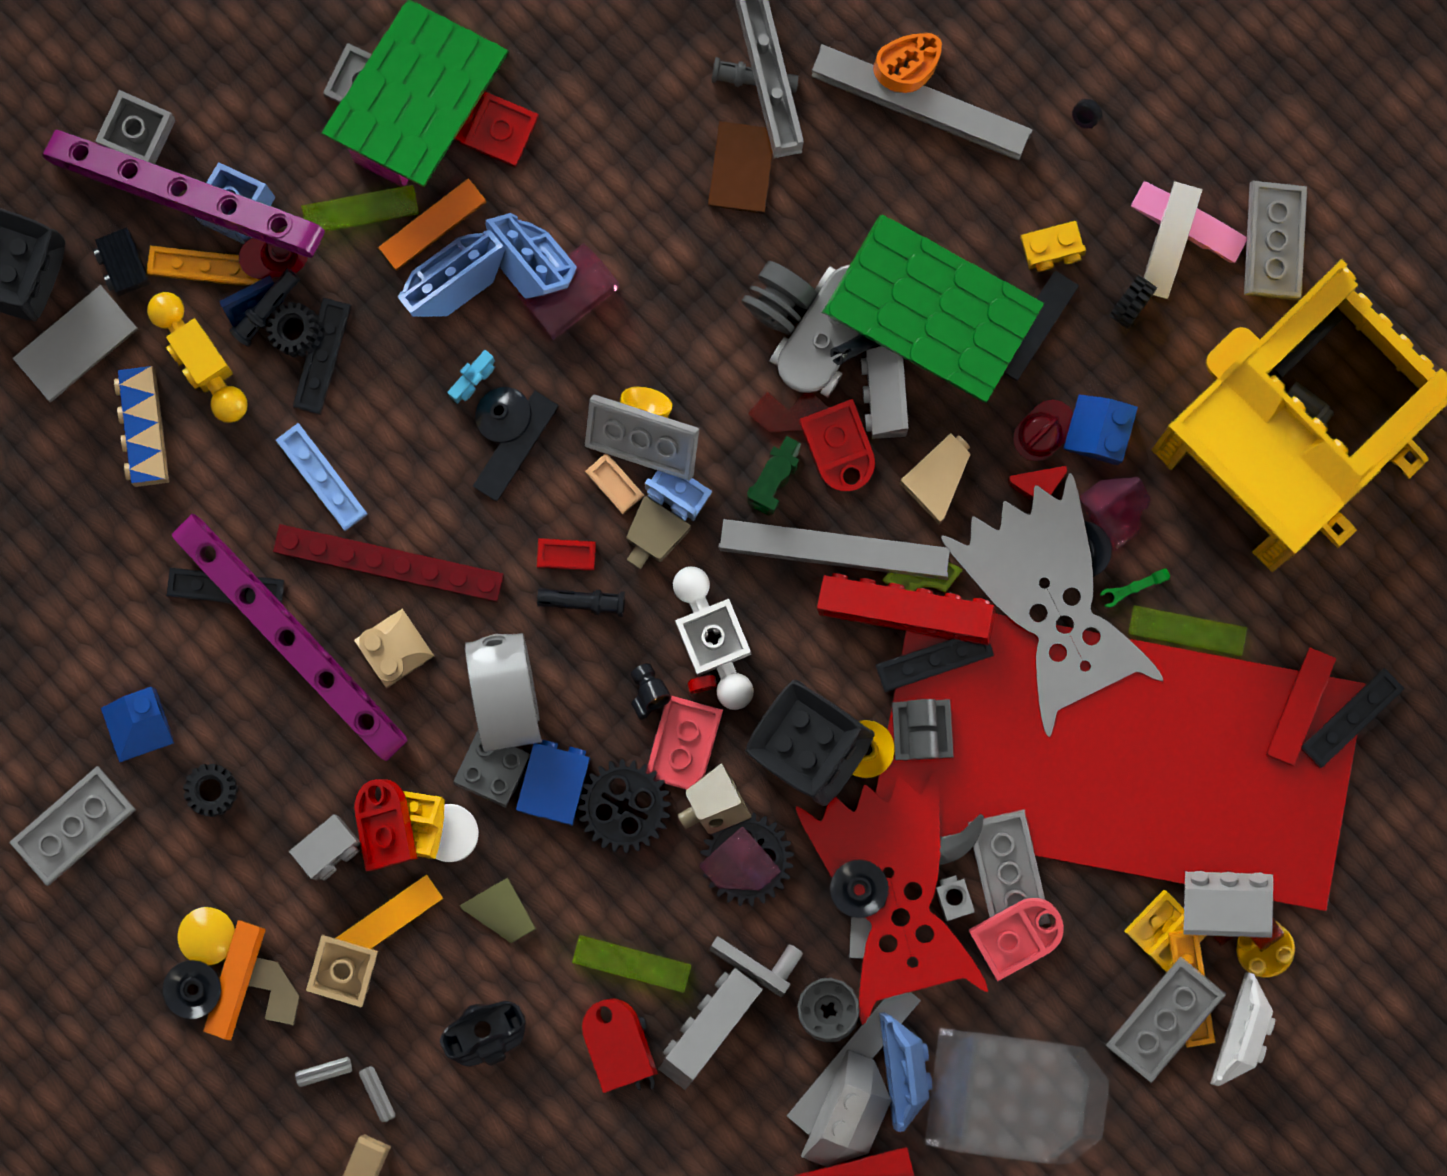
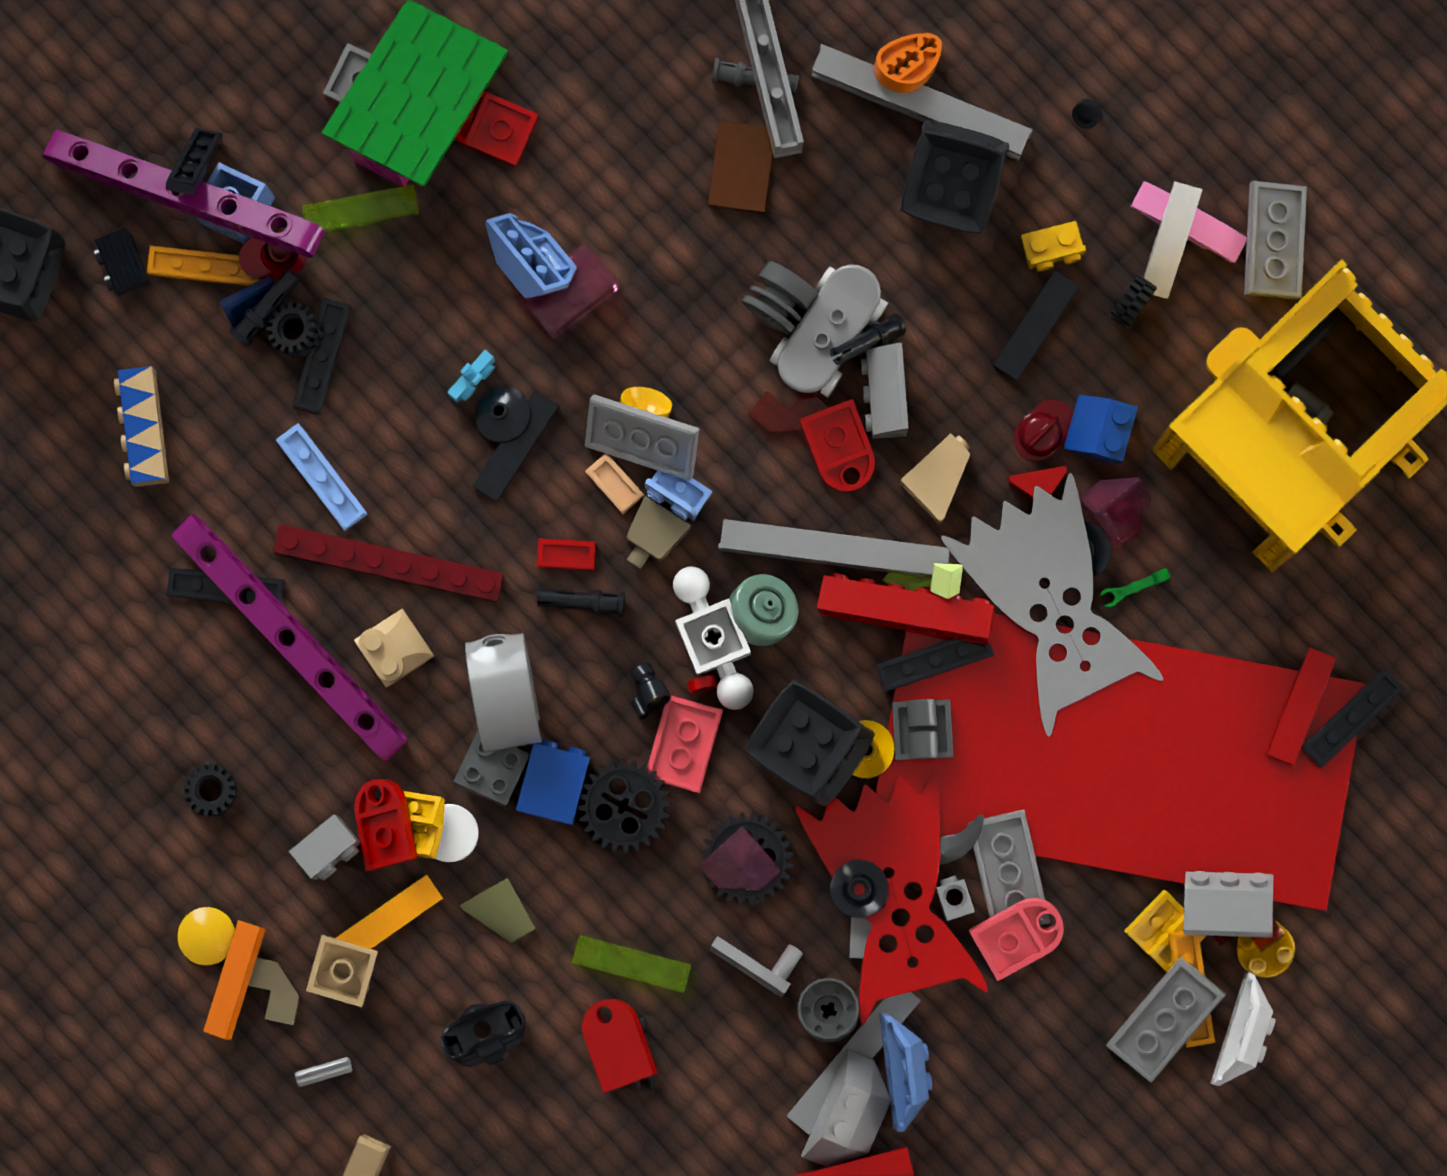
(72, 826): light grey tile -> none
(75, 343): light grey tile -> none
(136, 128): light grey brick -> none
(137, 724): blue slope -> none
(177, 985): black dish -> none
(194, 161): none -> black tile
(196, 351): yellow brick -> none
(377, 1094): light grey axle -> none
(432, 224): orange tile -> none
(453, 275): medium blue wedge -> none
(710, 1028): light grey wedge -> none
(714, 802): torso -> none
(764, 609): none -> sand green wheel
(774, 475): dark green hips -> none
(933, 308): green piece -> none
(946, 579): none -> yellowish green slope
(954, 177): none -> black piece
(1015, 1098): clear windscreen -> none
(1187, 630): clear neon green tile -> none

